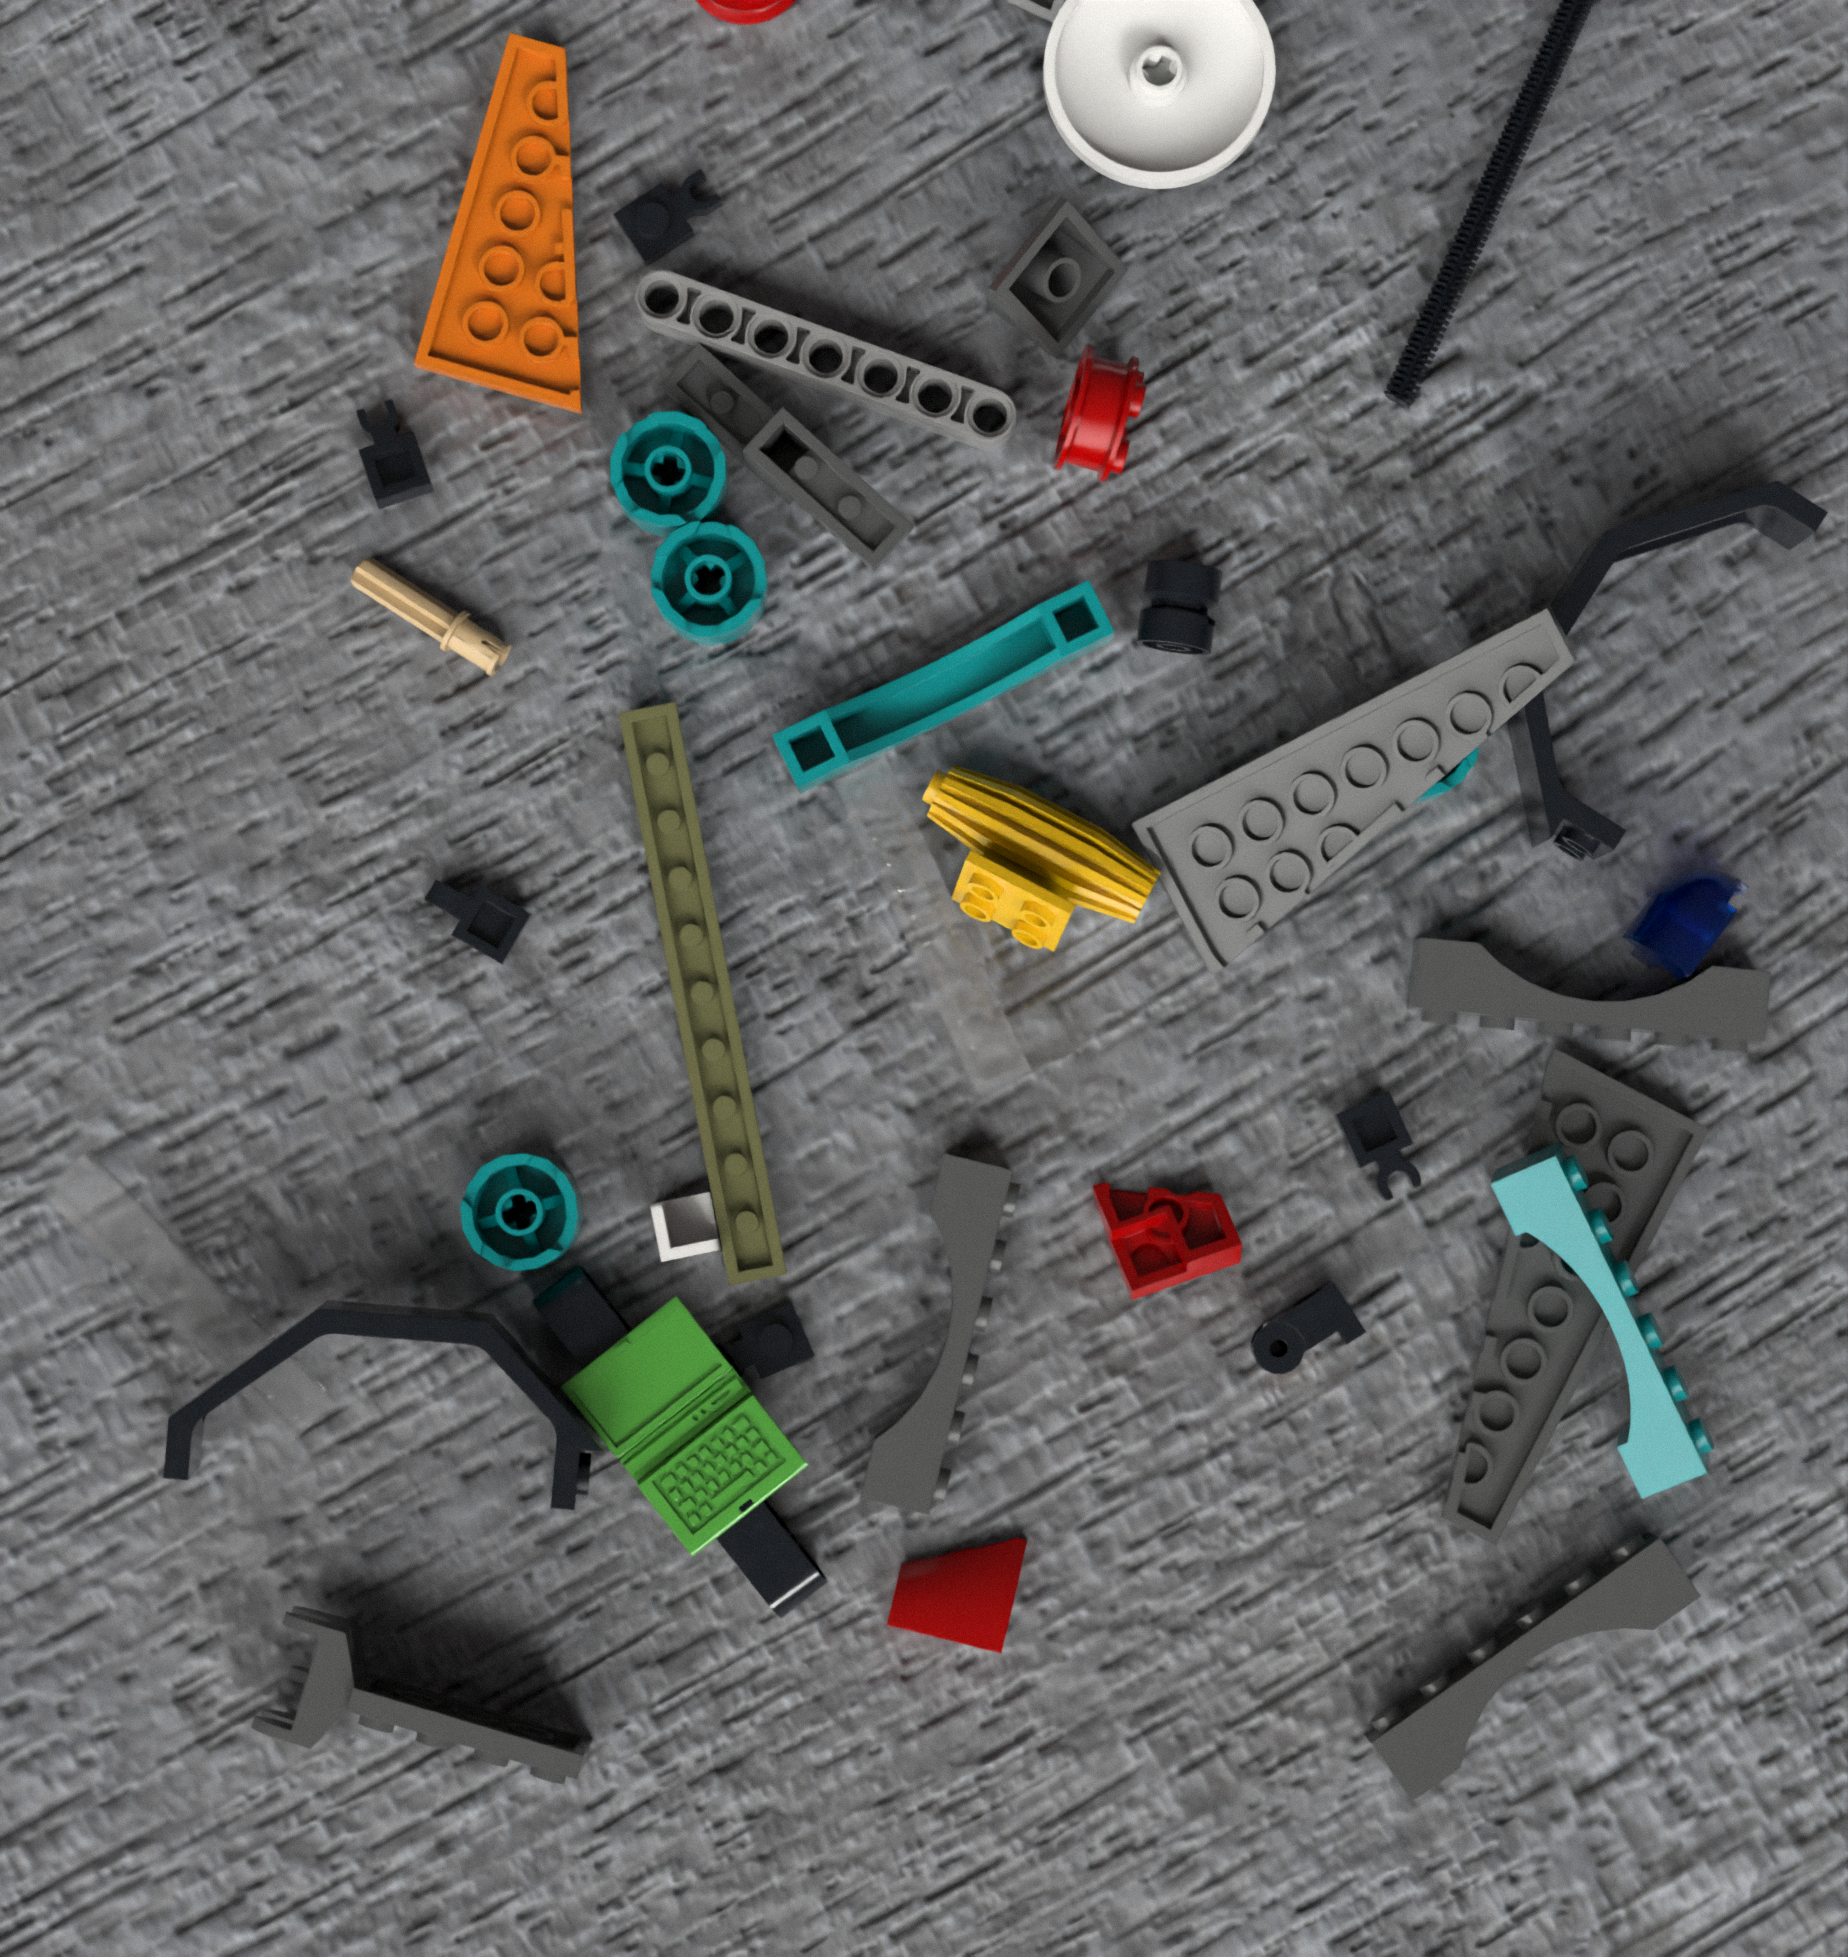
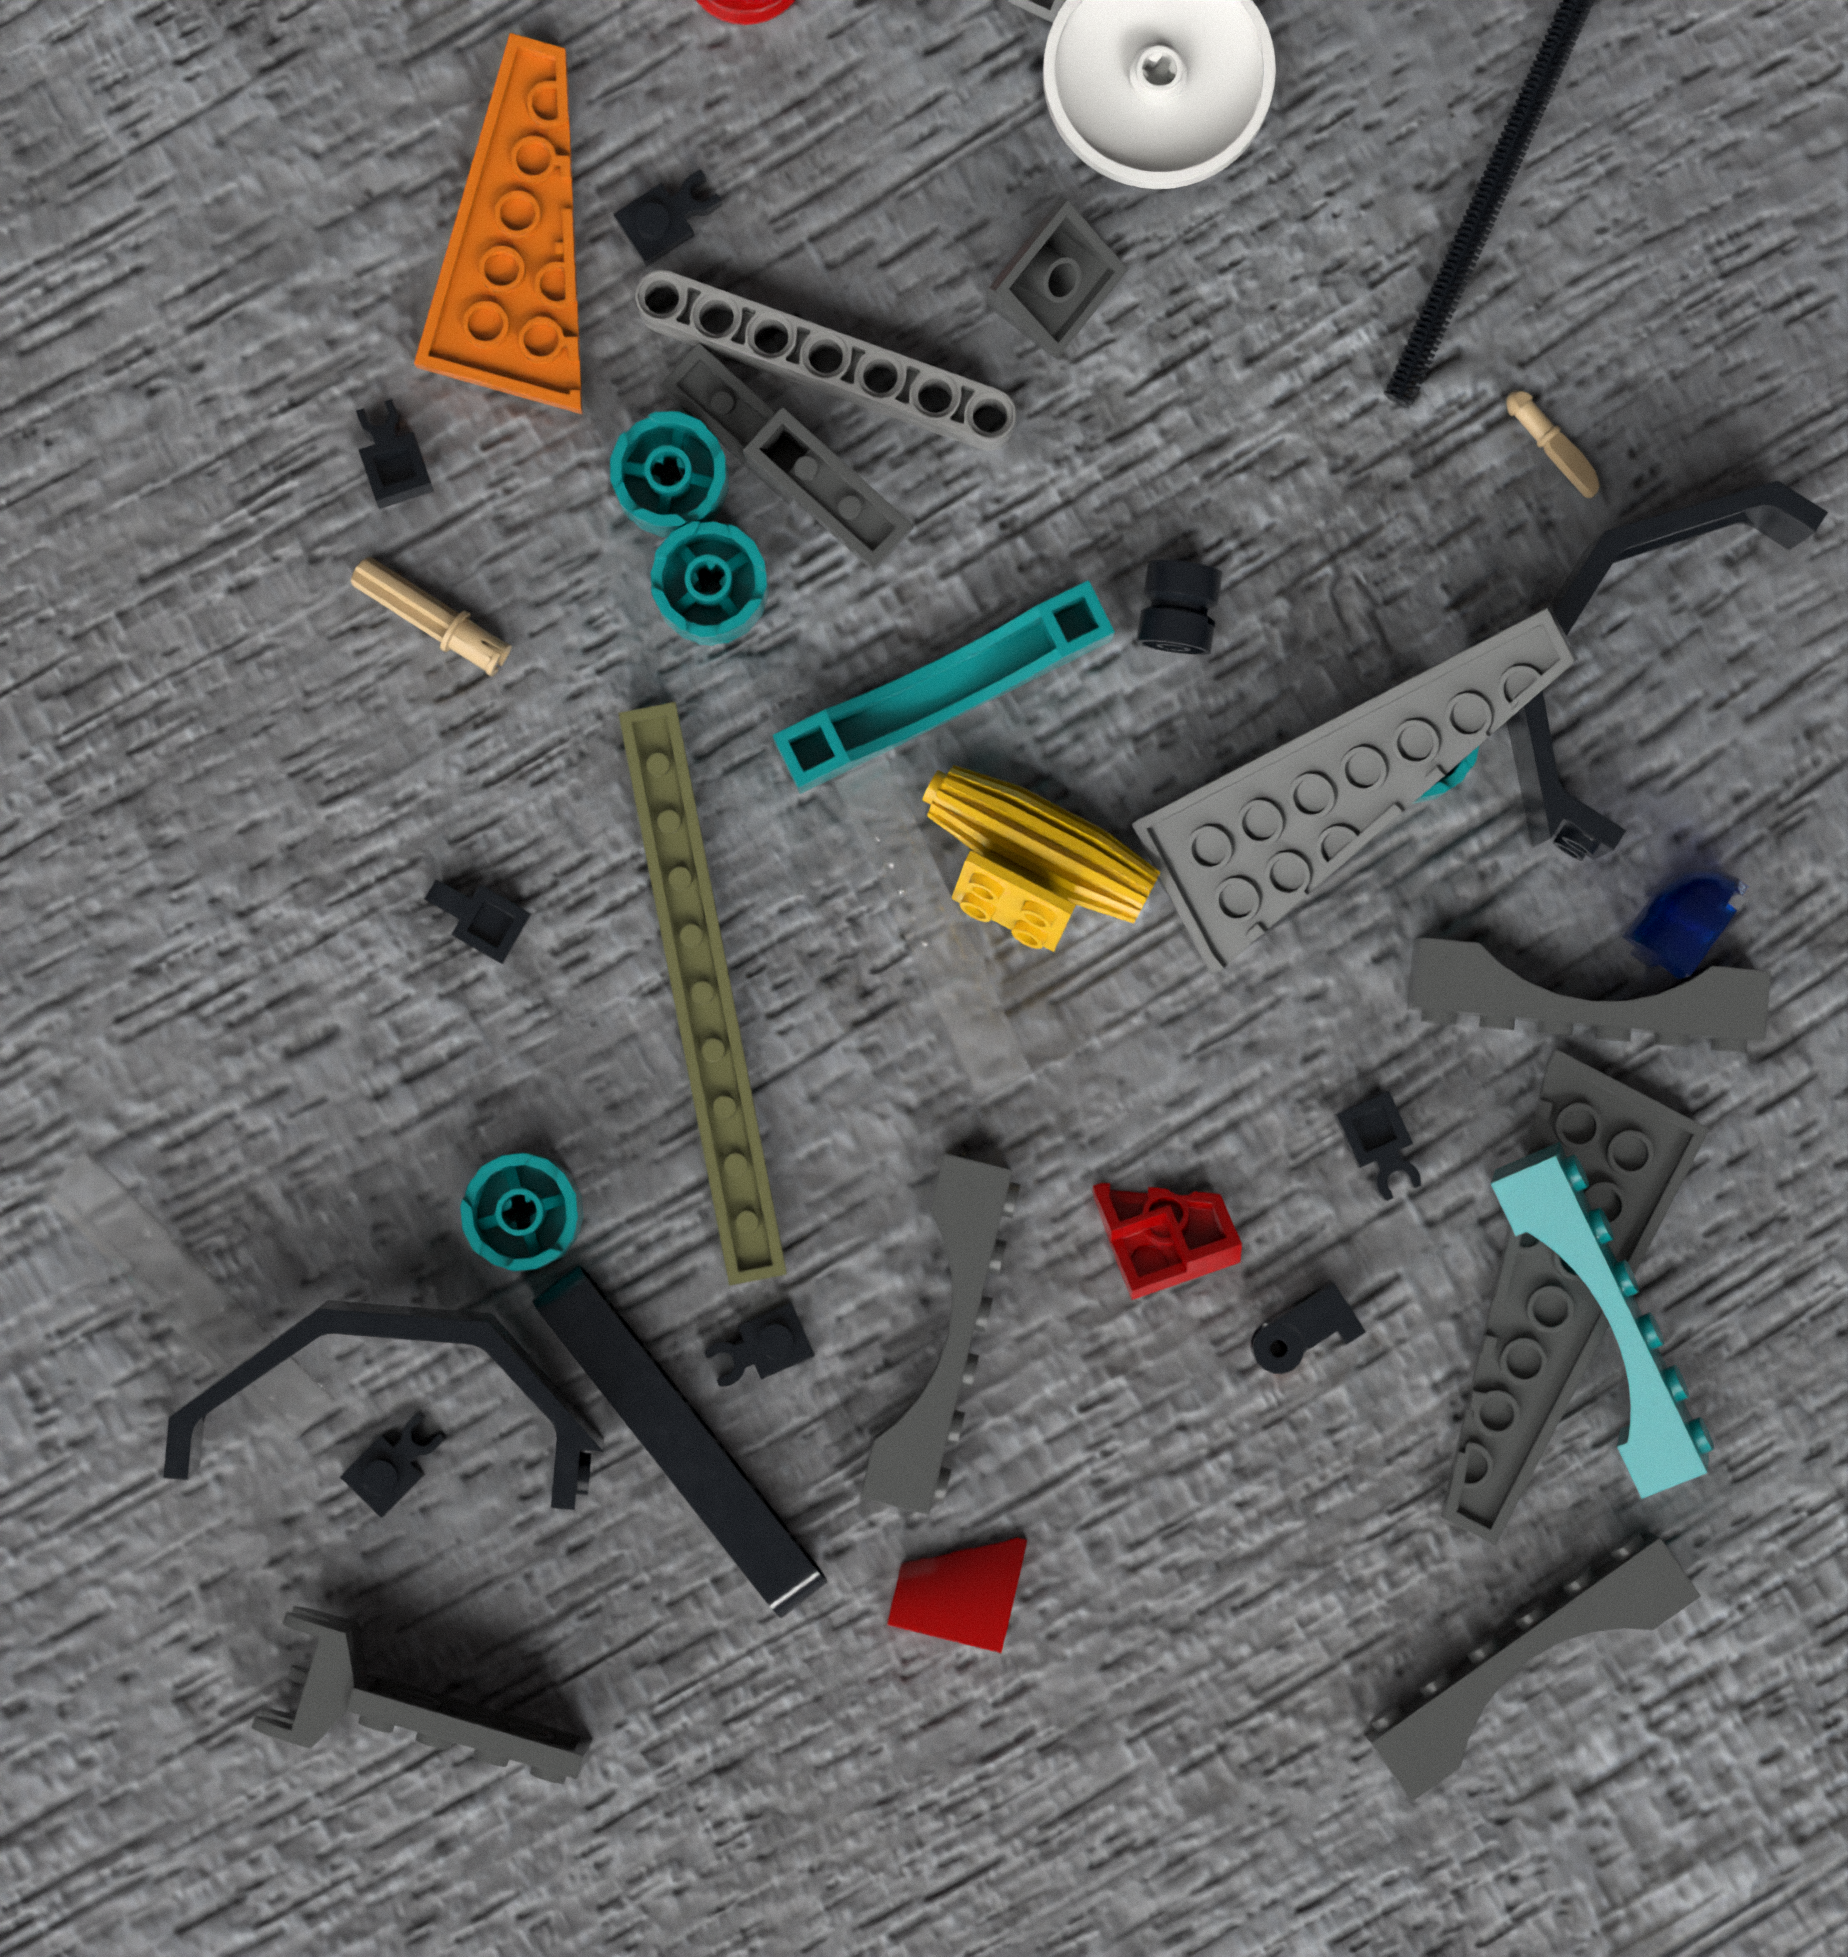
(388, 1470): none -> black plate
(684, 1425): bright green piece -> none
(686, 1226): white panel -> none
(1097, 412): red wheel -> none
(1555, 444): none -> tan piece

